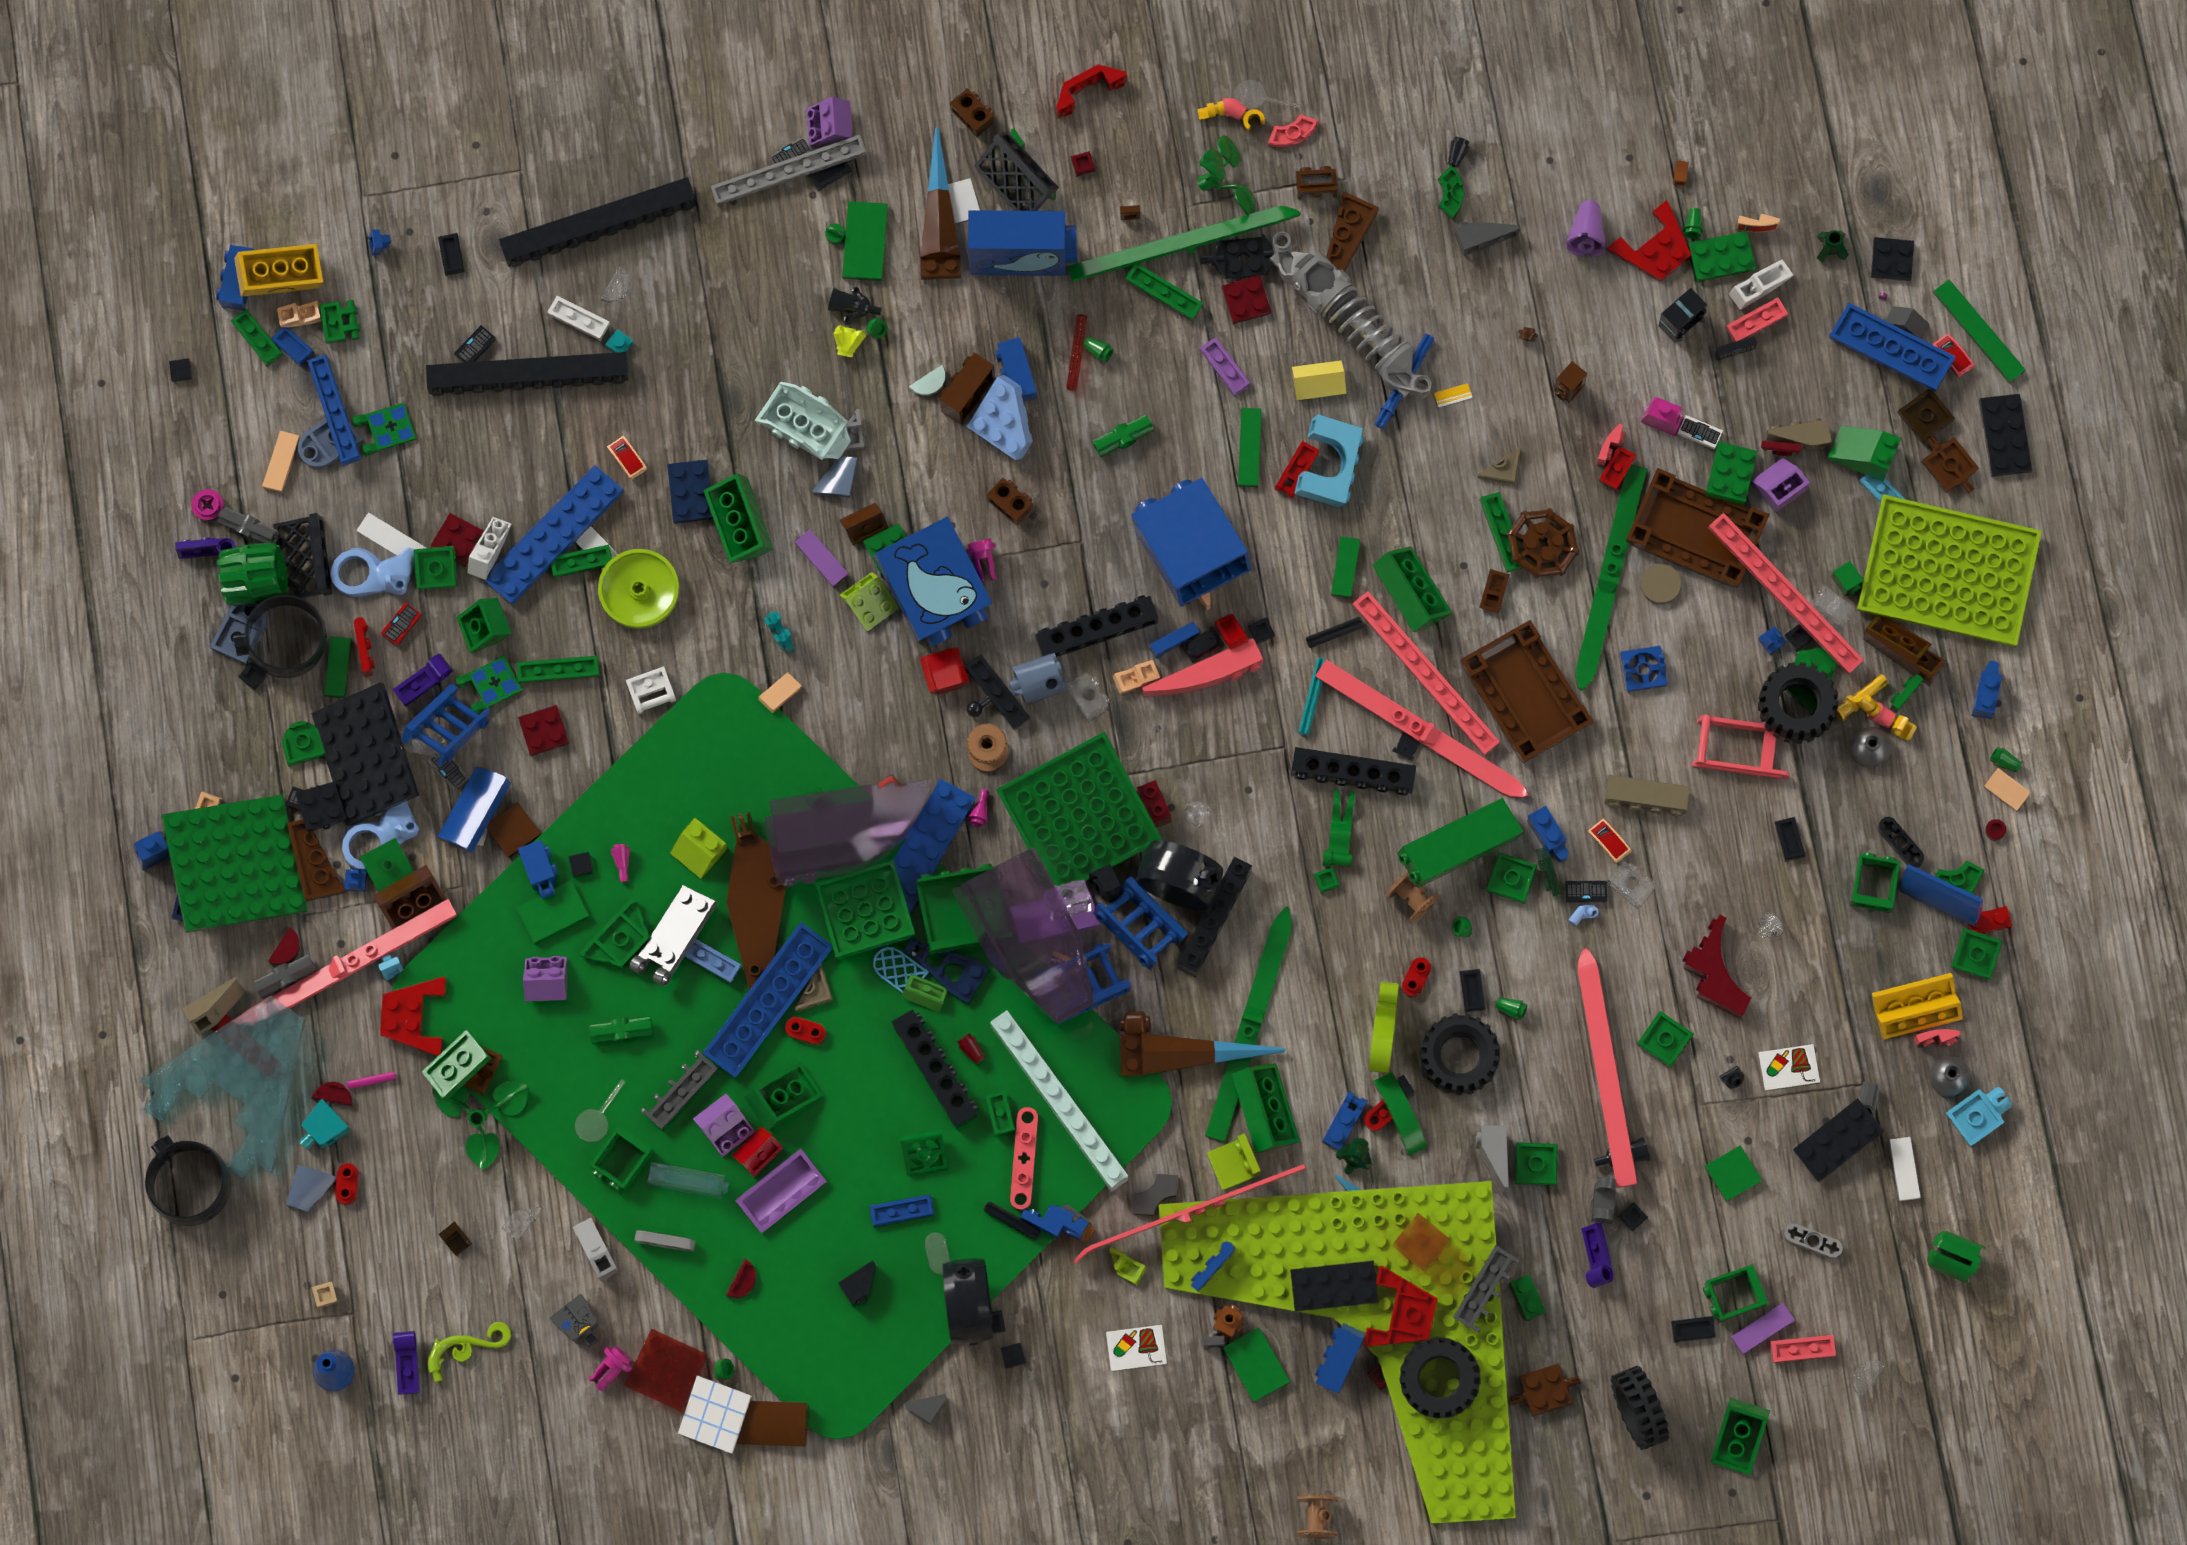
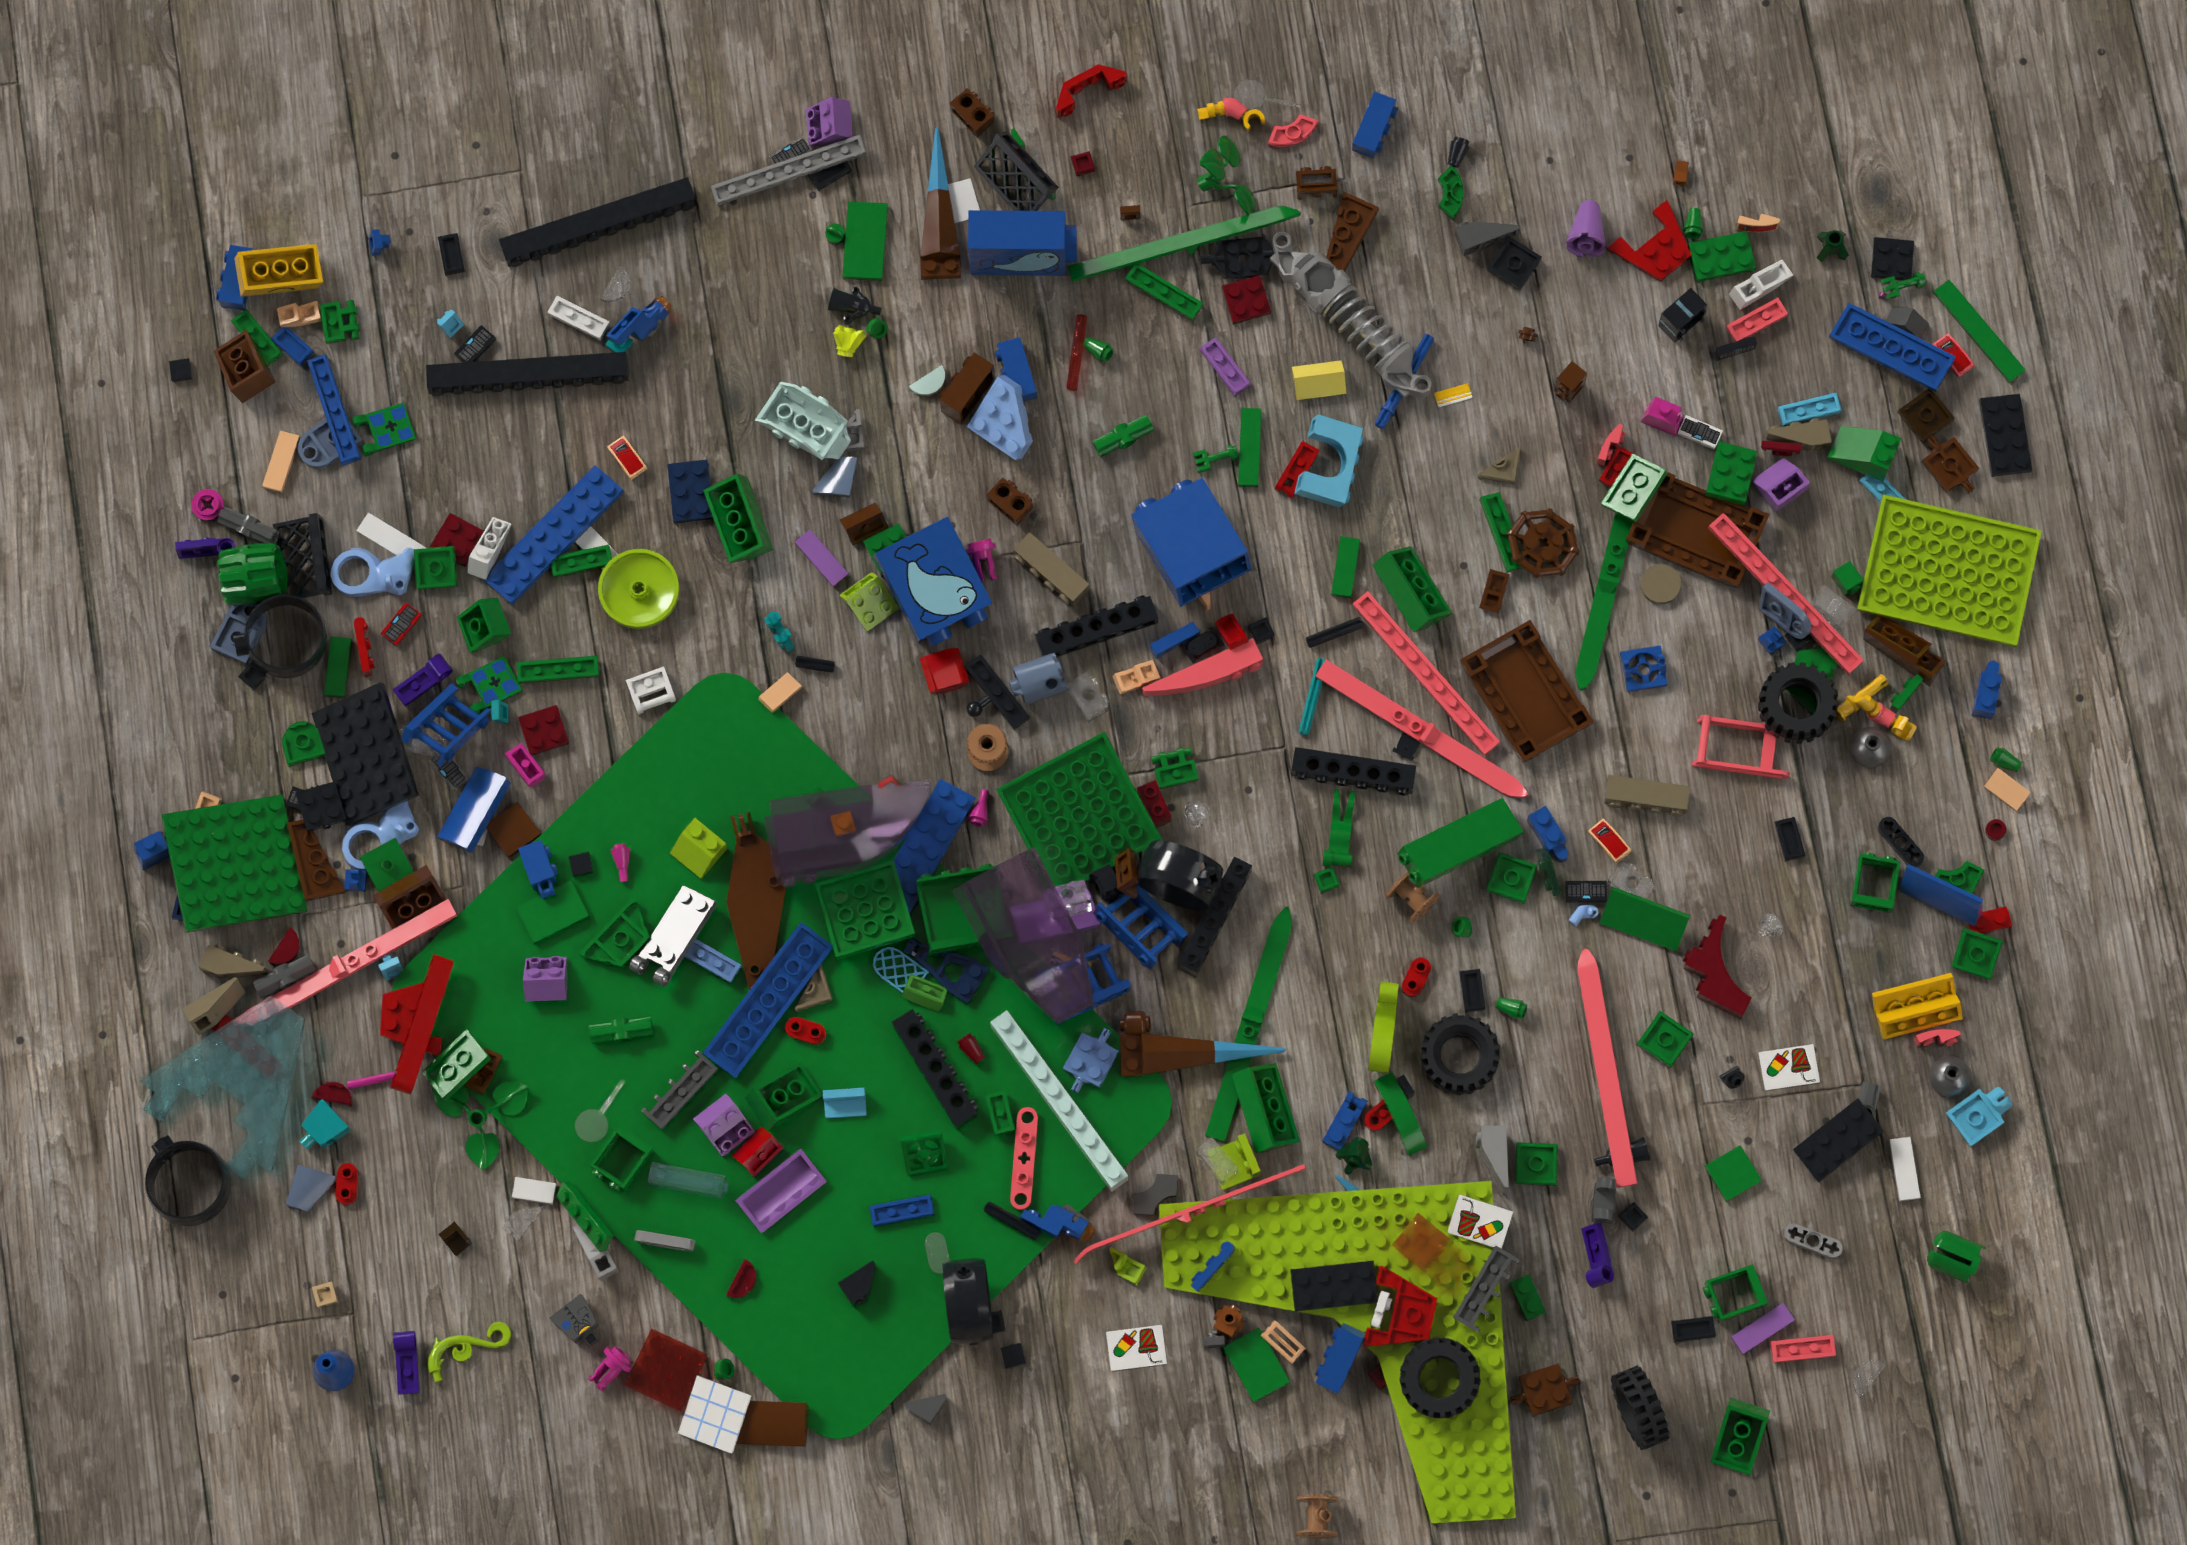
(227, 965): none -> dark tan slope
(244, 367): none -> reddish brown slope
(422, 1024): none -> red beam
(450, 323): none -> medium azure tile
(499, 712): none -> teal plate
(525, 765): none -> dark pink brick
(534, 1190): none -> white tile
(584, 1216): none -> green plate
(640, 323): none -> blue plate
(815, 664): none -> black axle
(842, 823): none -> dark orange plate
(844, 1103): none -> medium azure panel
(1050, 569): none -> dark tan brick
(1090, 1060): none -> medium blue plate
(1127, 873): none -> reddish brown panel
(1177, 773): none -> green plate
(1207, 459): none -> green hinge
(1217, 1161): none -> clear brick
(1269, 1330): none -> light nougat tile
(1375, 125): none -> blue brick
(1384, 1303): none -> white plate
(1480, 1221): none -> white sticker
(1514, 263): none -> black plate
(1634, 488): none -> plate
(1644, 919): none -> green tile
(1784, 612): none -> sand blue tile
(1809, 409): none -> medium azure tile
(1917, 280): none -> green hinge

